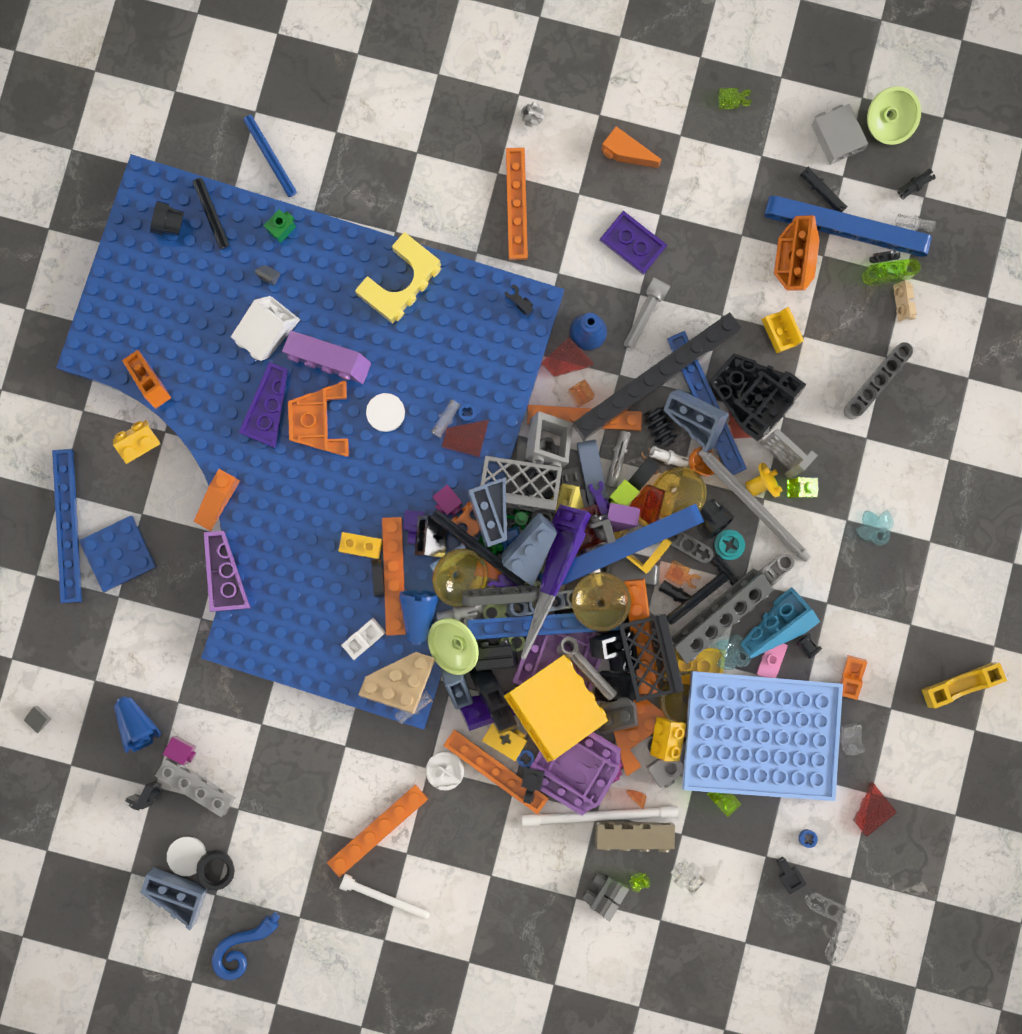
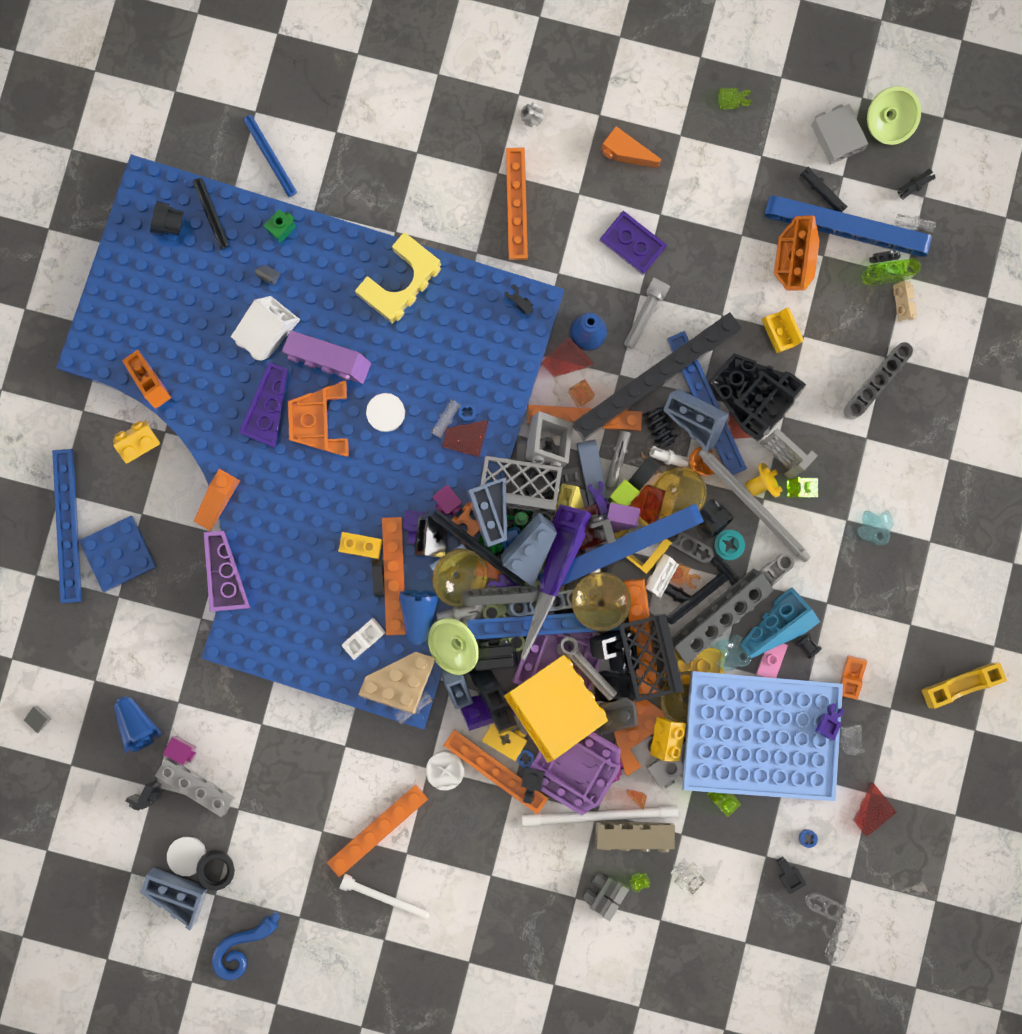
(662, 575): none -> white plate
(829, 724): none -> dark purple plate

